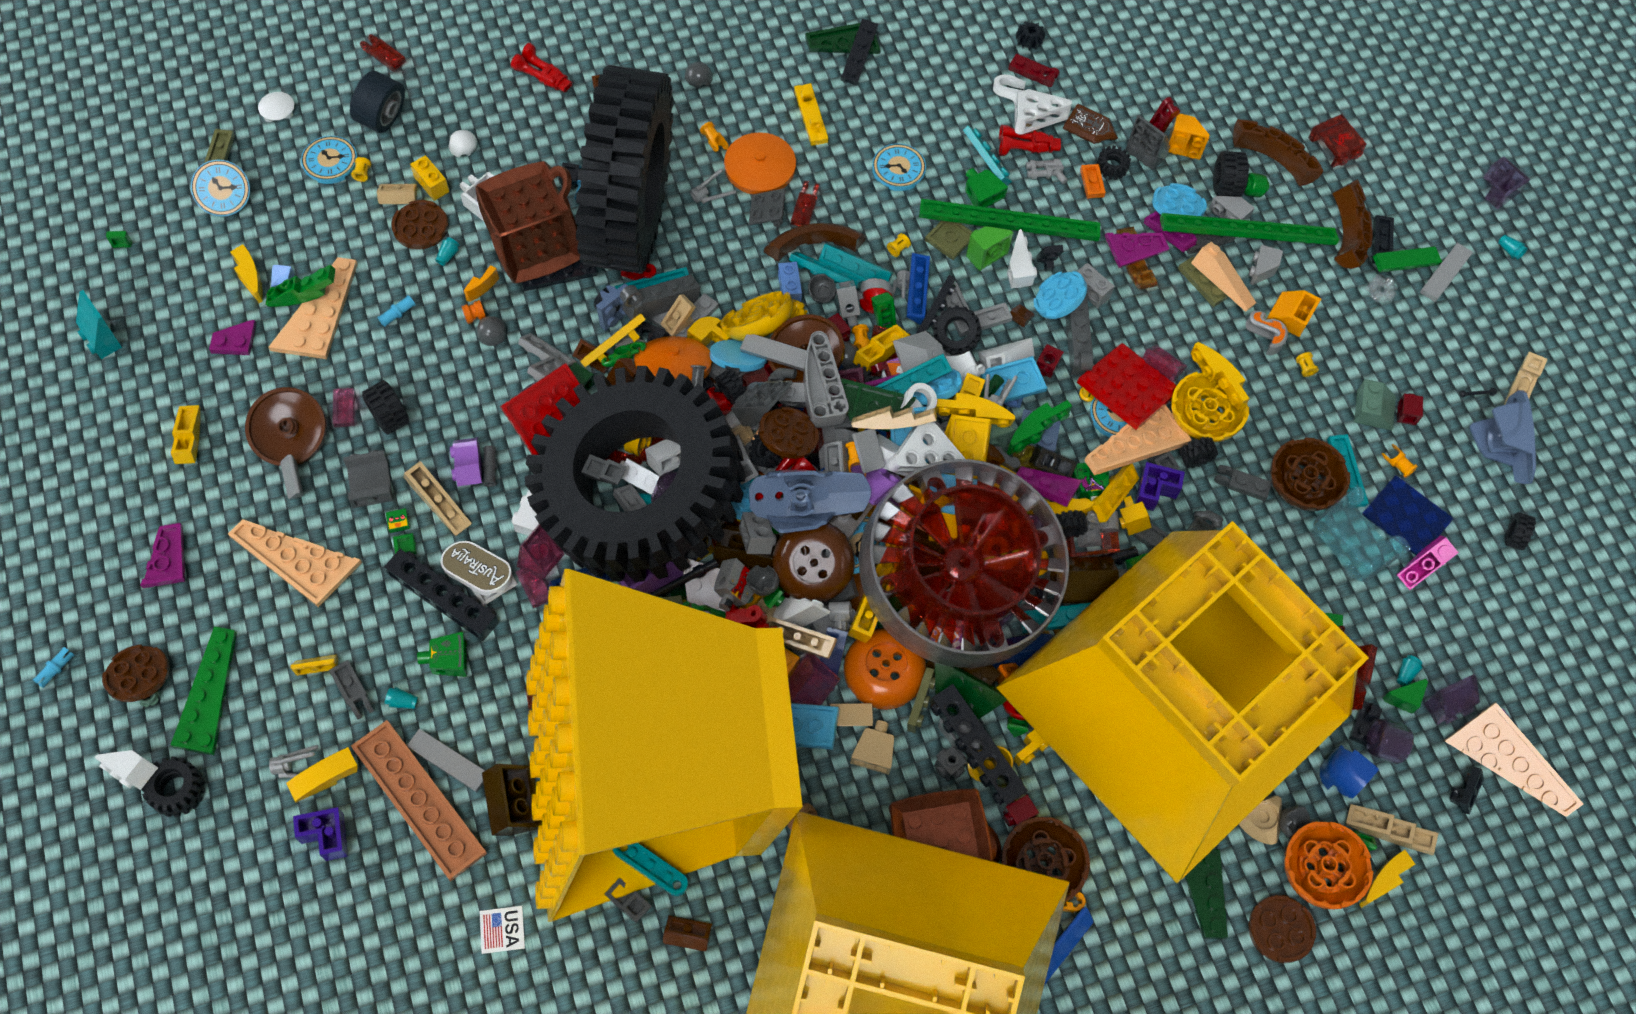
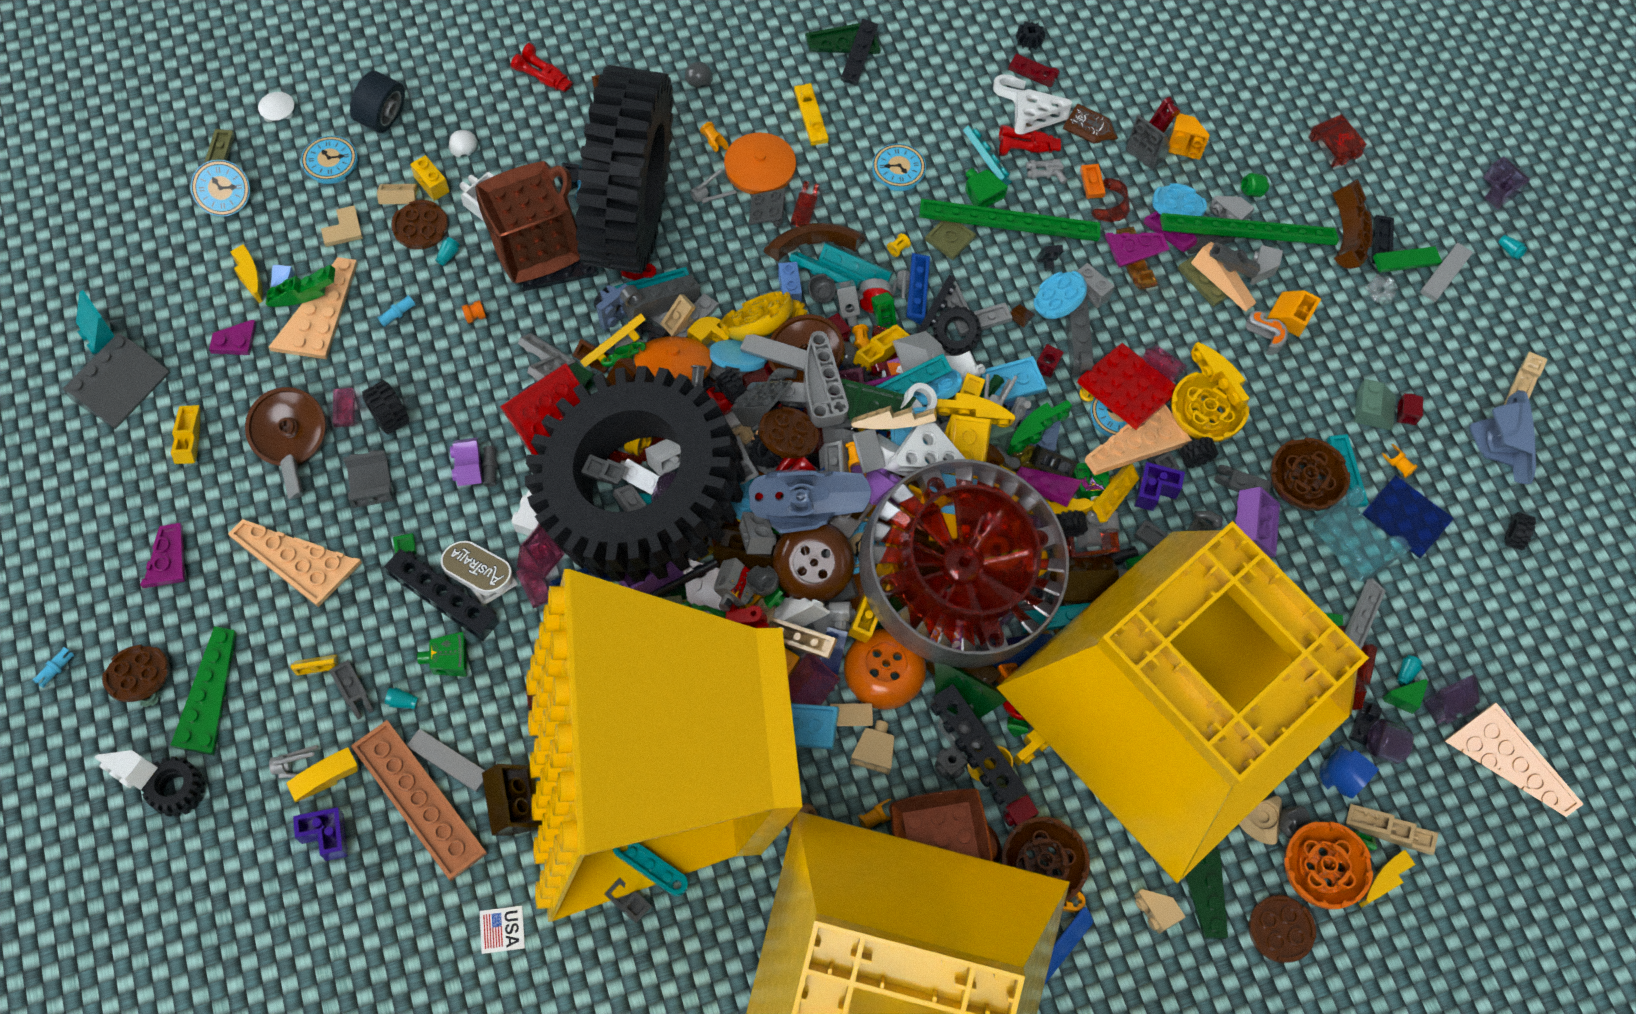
(116, 381): none -> dark grey slope
(119, 239): green tile -> none
(346, 231): none -> tan tile
(361, 169): yellow bush -> none
(383, 53): clear red hinge -> none
(397, 520): green tile -> none
(436, 498): tan slope -> none
(478, 287): light orange slope -> none
(491, 331): dark grey hair -> none
(687, 933): reddish brown slope -> none
(874, 816): none -> light orange piece
(922, 701): olive plate -> none
(988, 246): bright green slope -> none
(1007, 353): white slope -> none
(1019, 409): none -> light grey piece
(1020, 269): white slope -> none
(1116, 155): black tyre -> none
(1116, 213): none -> clear red piece
(1134, 517): yellow brick -> none
(1160, 909): none -> tan slope
(1231, 174): black tyre -> none
(1234, 260): none -> dark grey piece
(1259, 518): none -> medium lavender slope
(1280, 147): reddish brown brick -> none
(1304, 360): yellow bush -> none
(1365, 612): none -> light grey tile
(1427, 562): dark pink slope -> none
(1467, 797): black hinge -> none
(1492, 392): black hinge -> none

